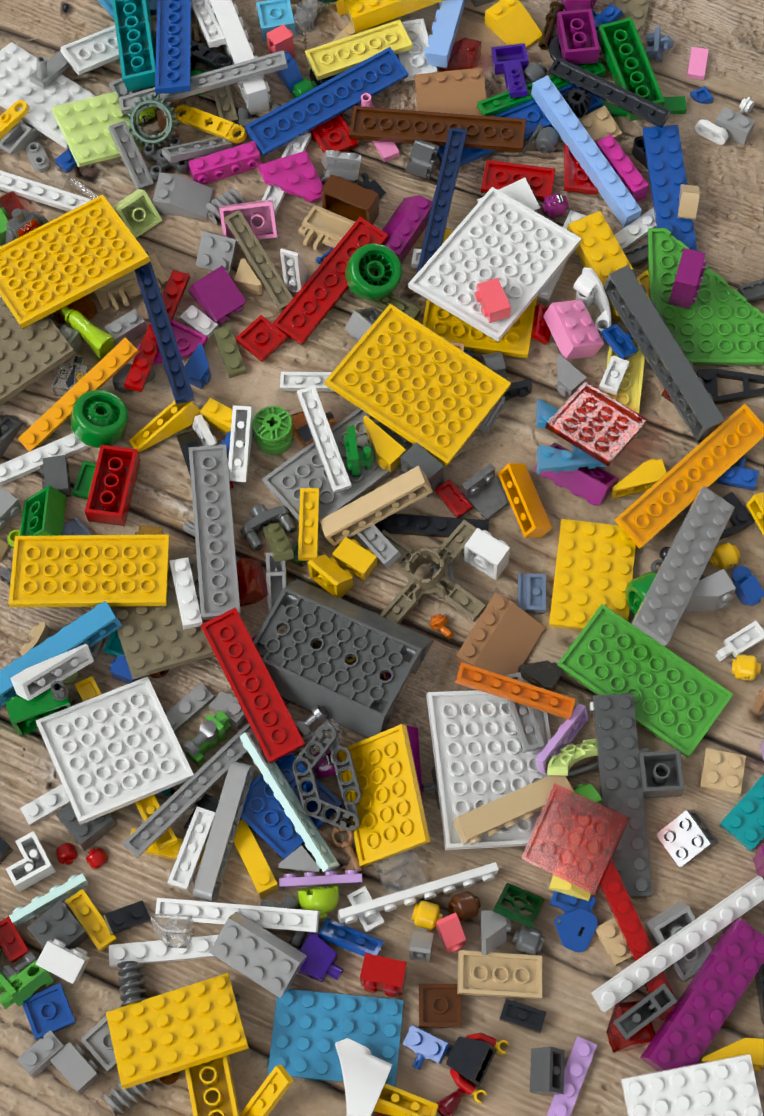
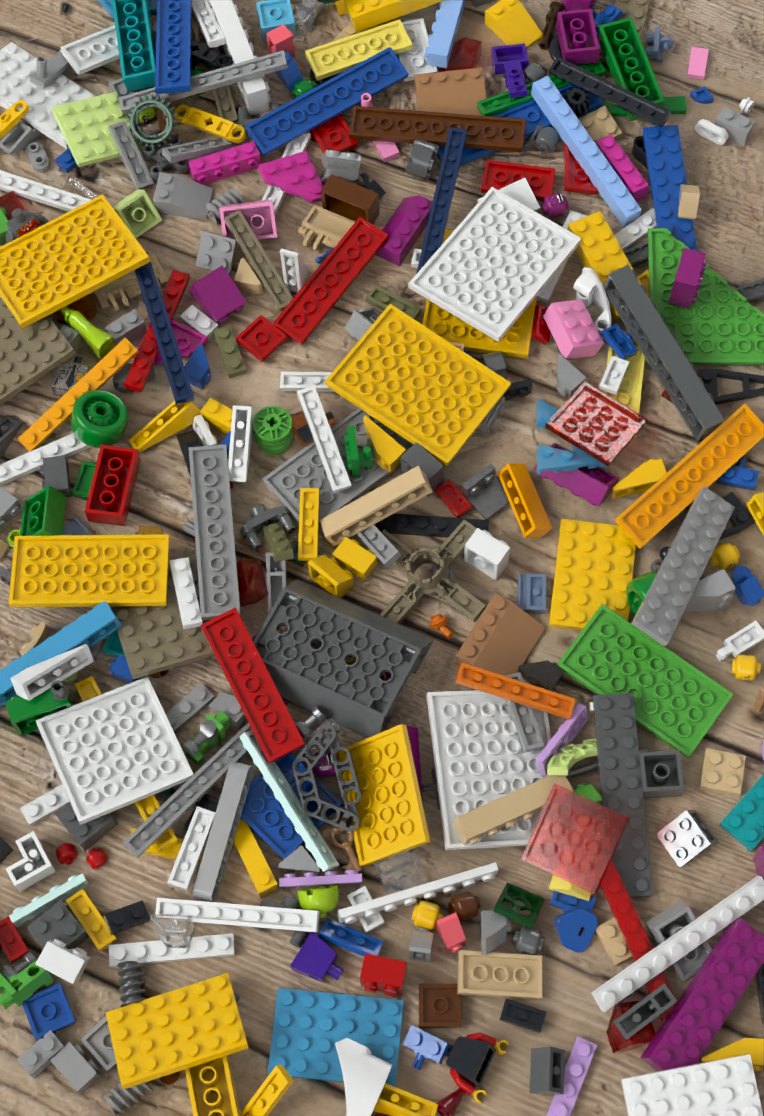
(258, 954): light grey brick -> none
(382, 263): green wheel -> none
(493, 300): coral brick -> none

